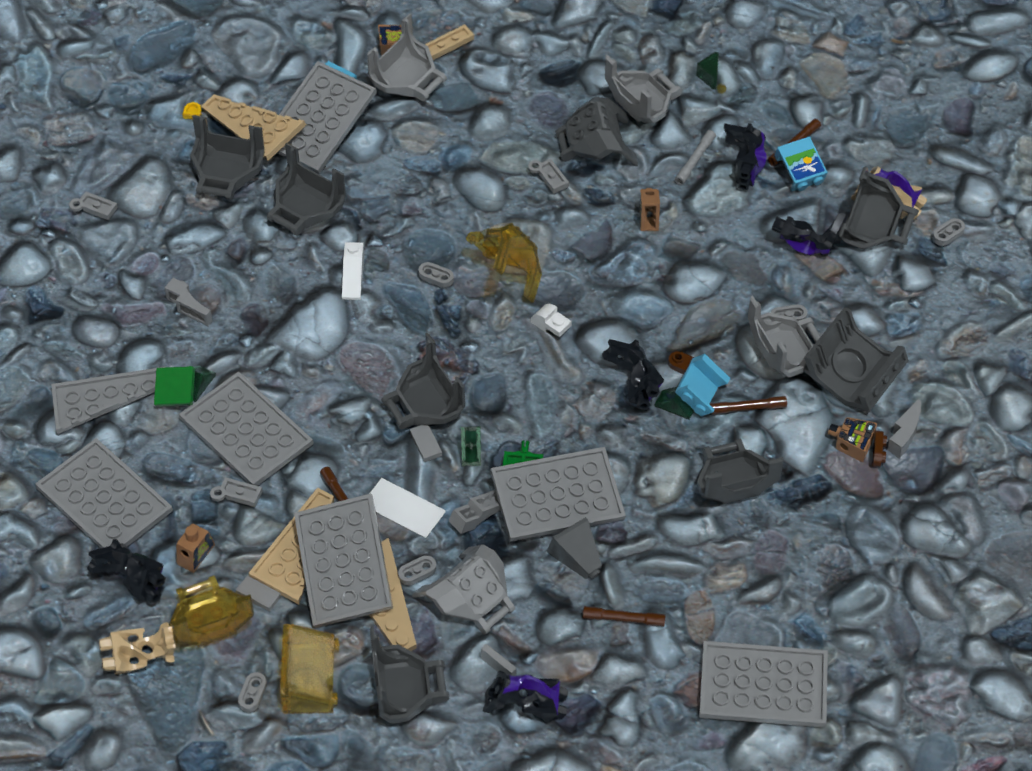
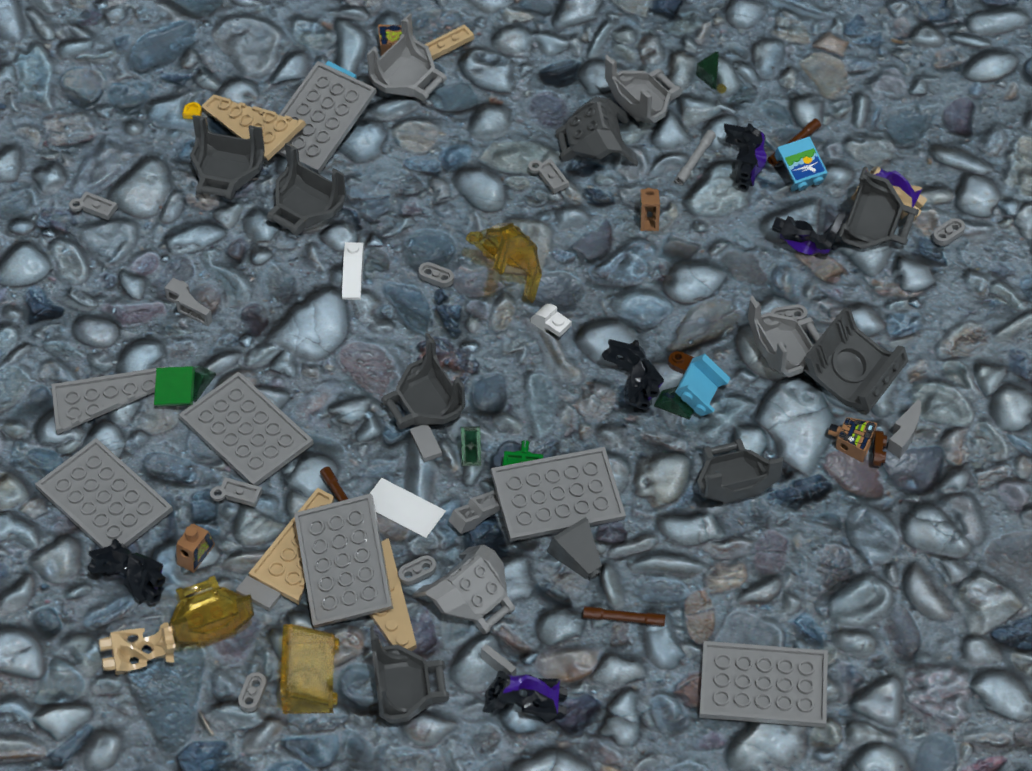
(770, 403): reddish brown piece -> none

